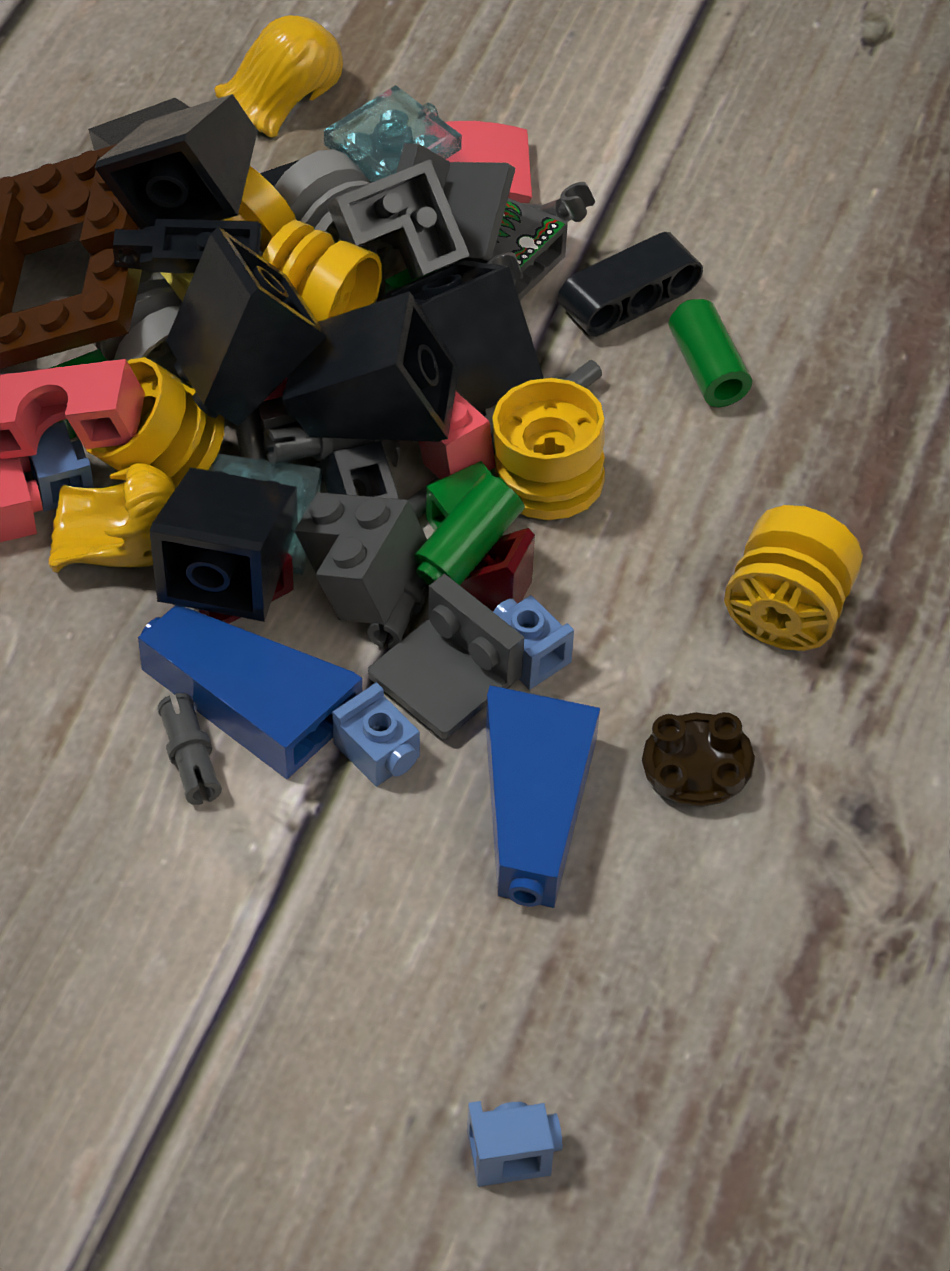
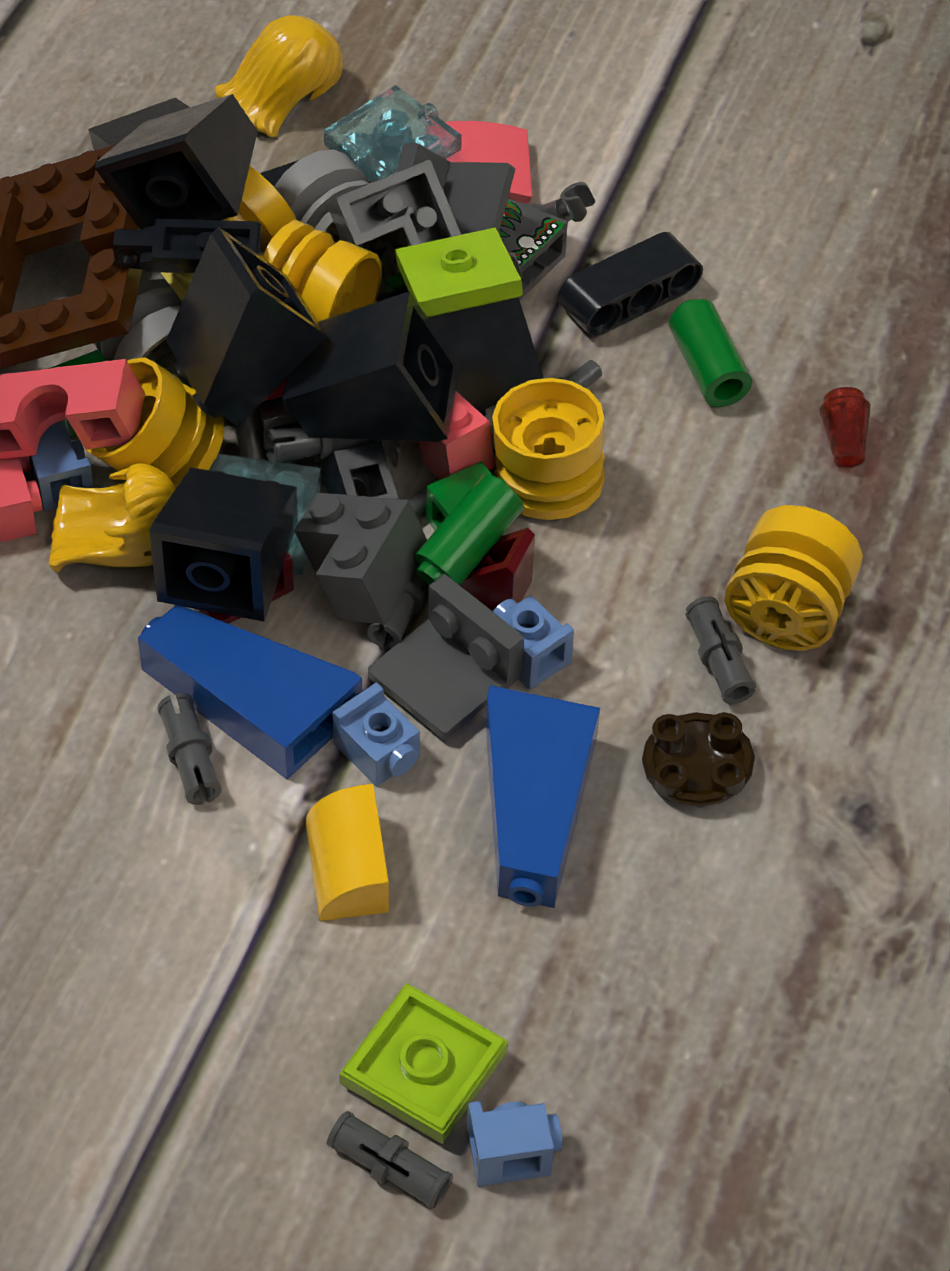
(348, 854): none -> yellow brick
(389, 1159): none -> dark grey pin
(423, 1062): none -> lime plate
(459, 272): none -> lime plate
(720, 650): none -> dark grey pin
(846, 424): none -> clear red cone

